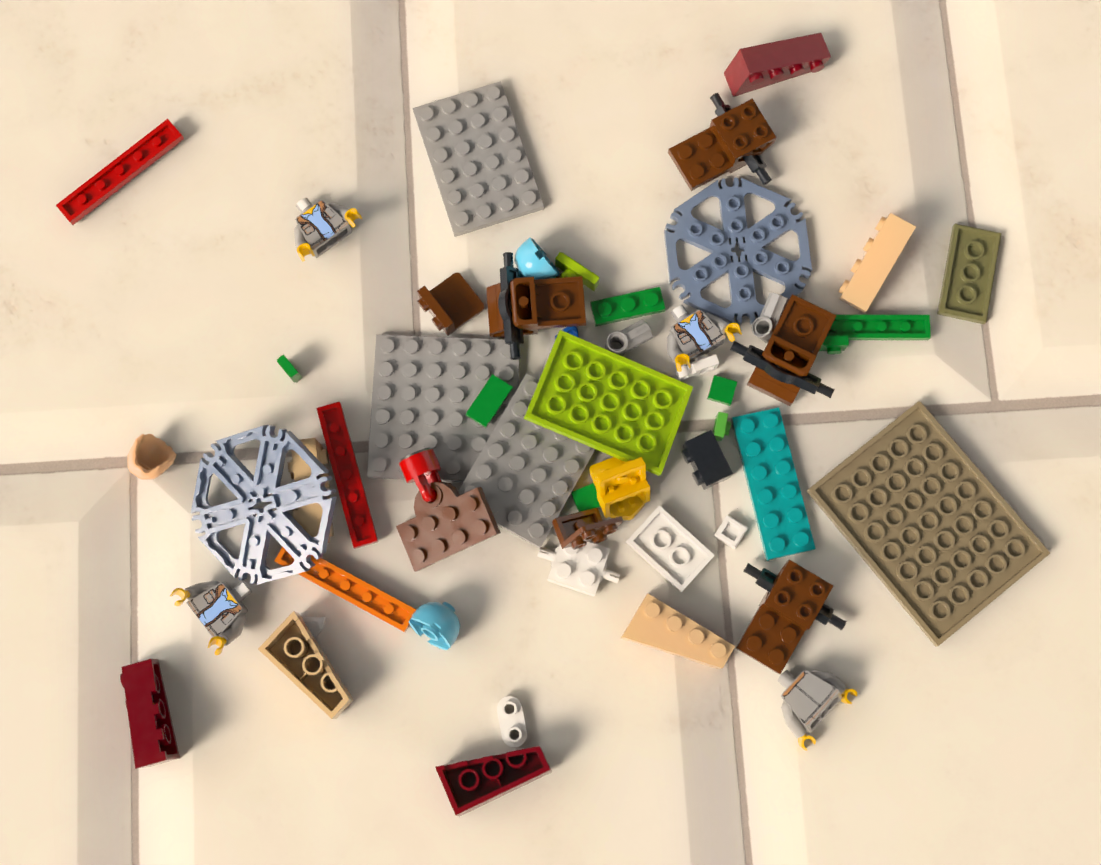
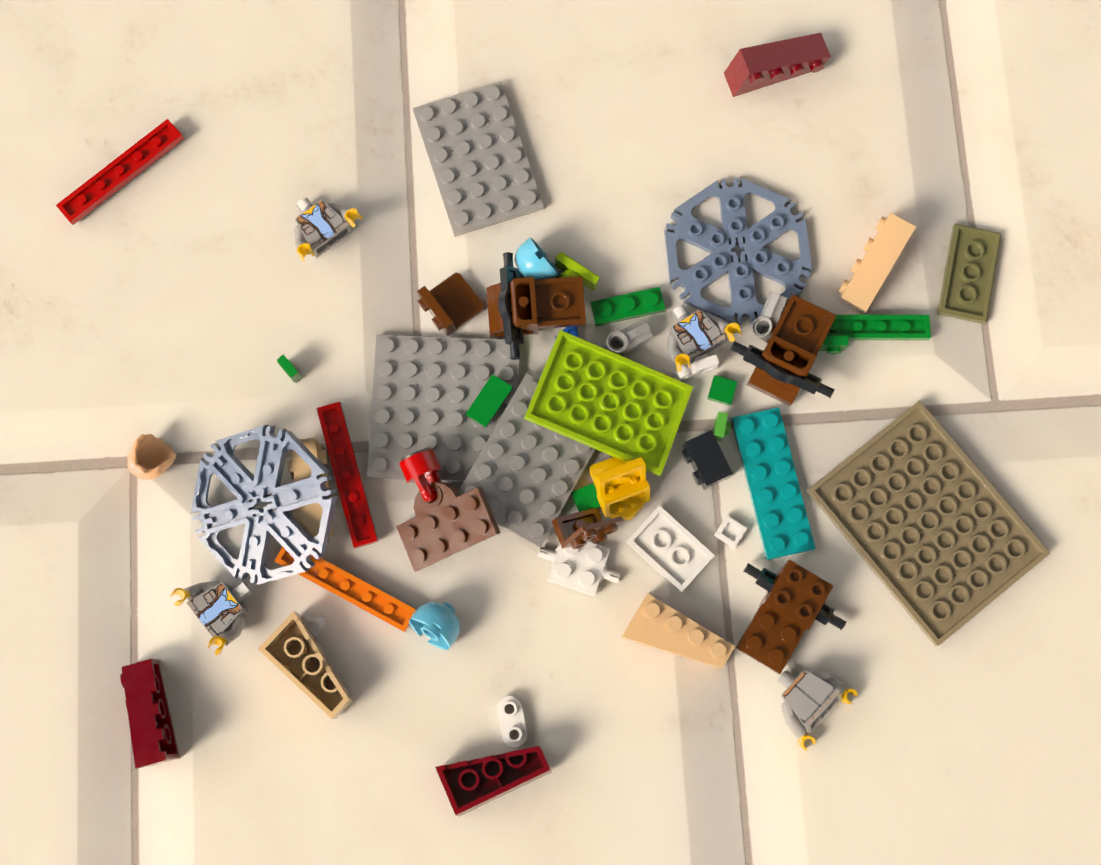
(727, 145): reddish brown piece -> none

